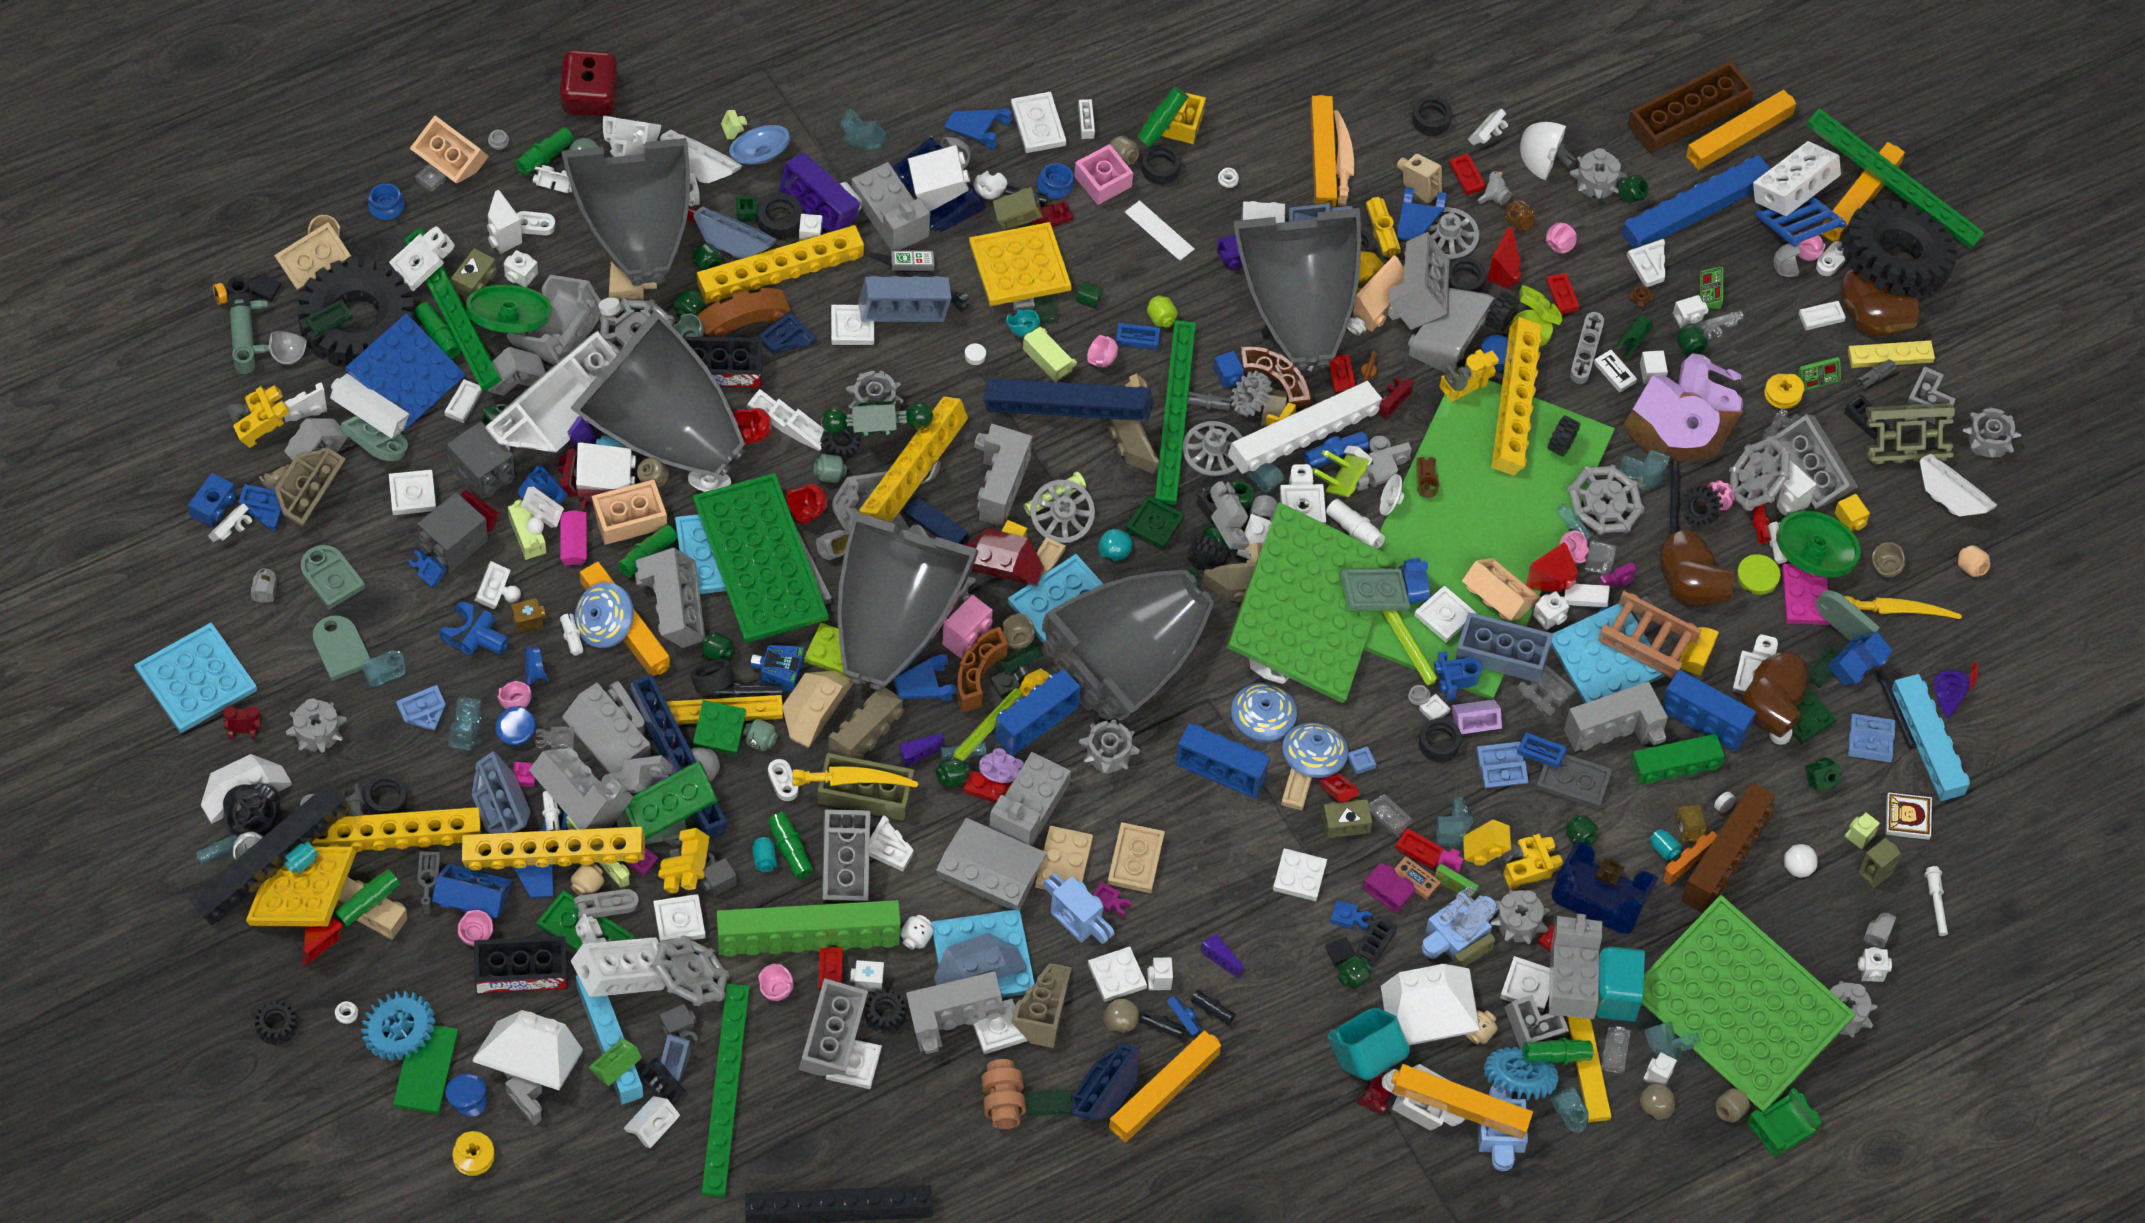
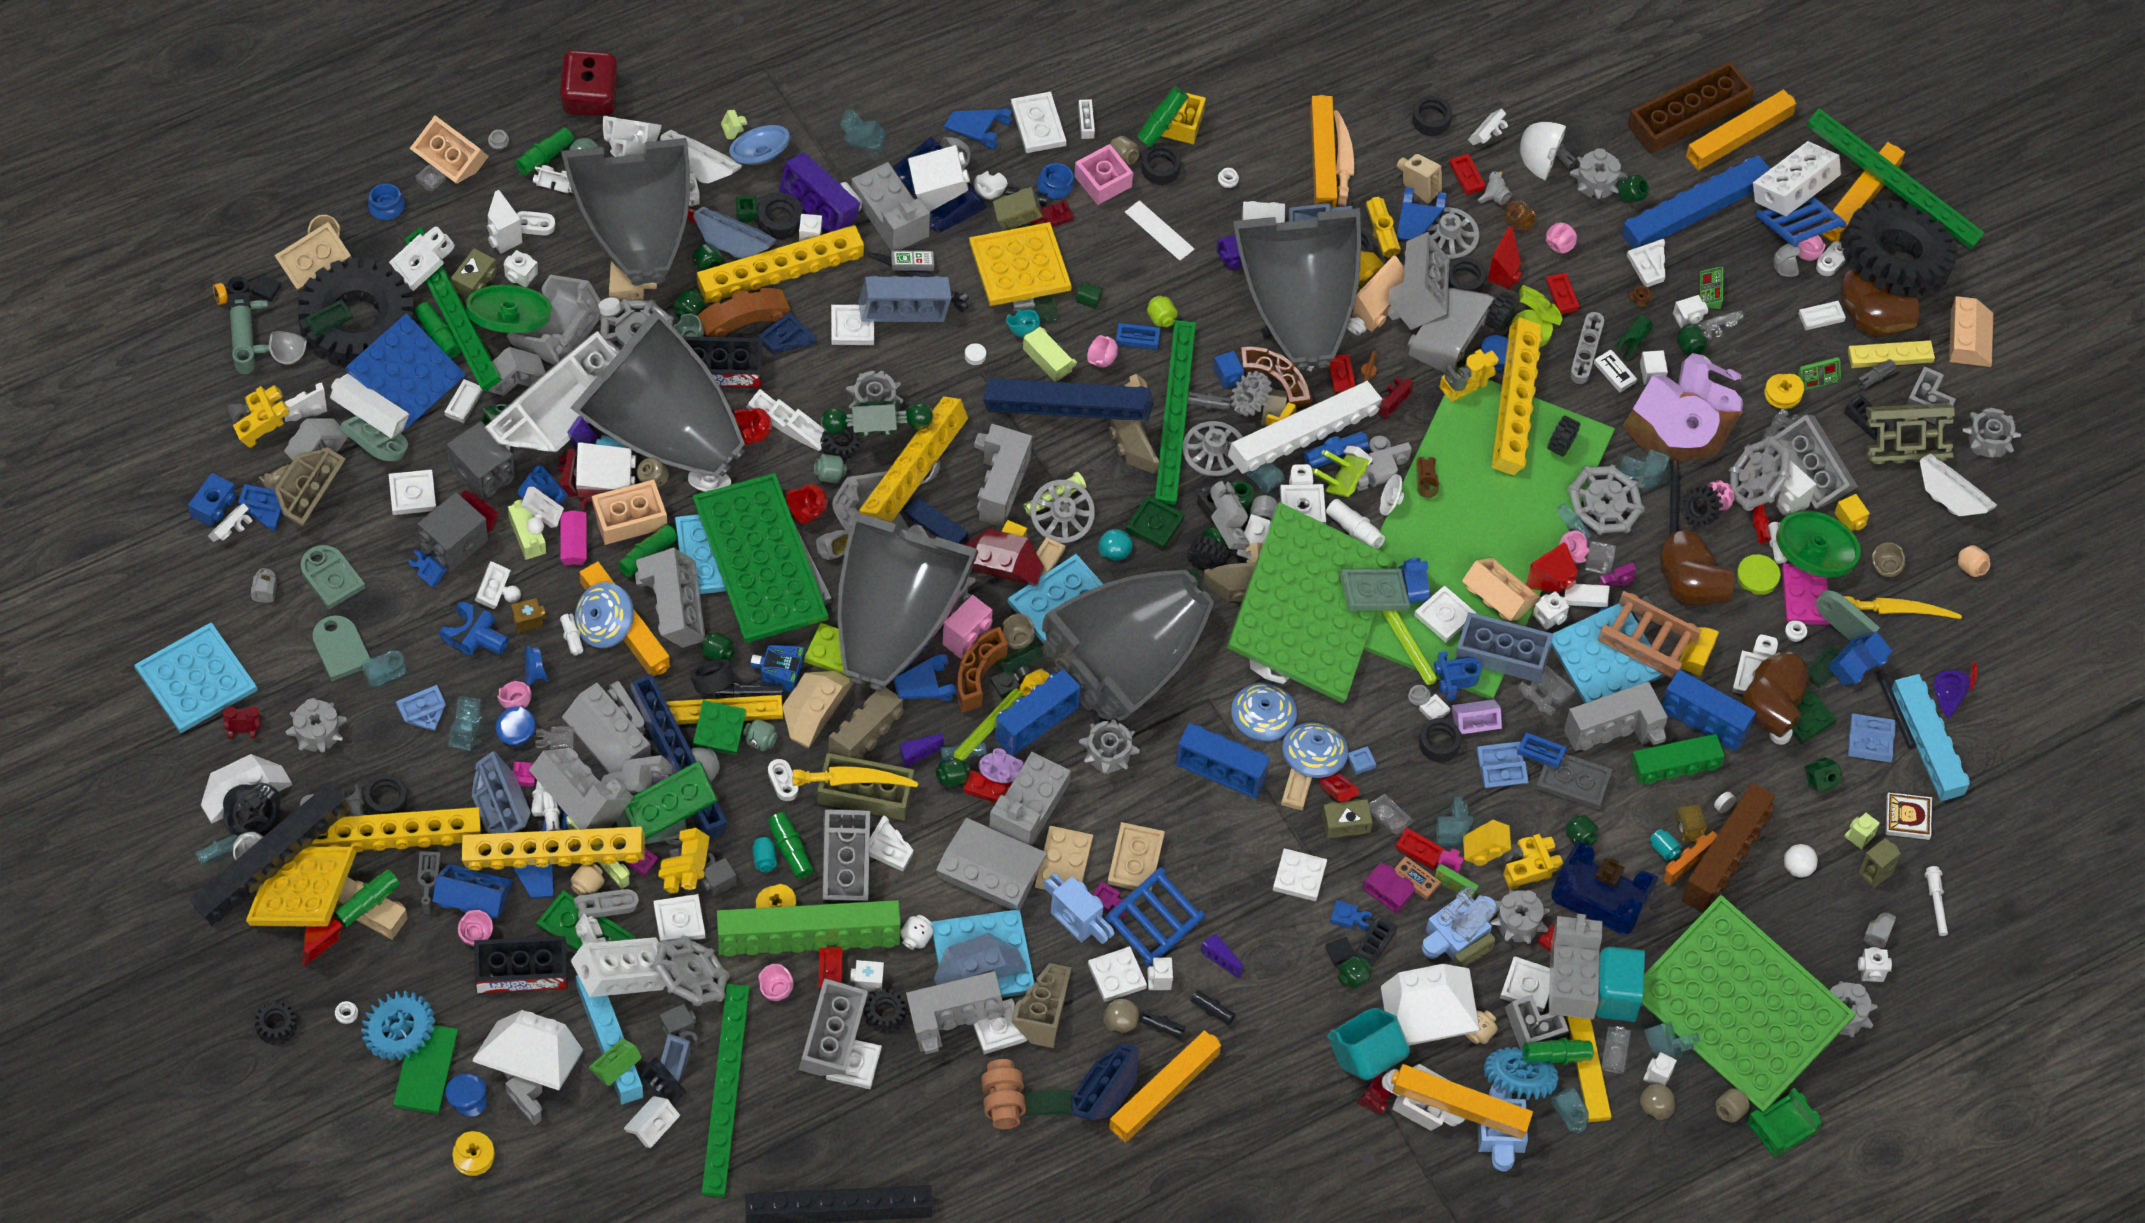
(300, 858): teal brick -> none
(538, 806): none -> white axle
(777, 894): none -> yellow piece
(1128, 903): none -> blue bar
(1186, 1016): blue plate -> none
(1796, 635): none -> white plate
(1971, 332): none -> light nougat slope

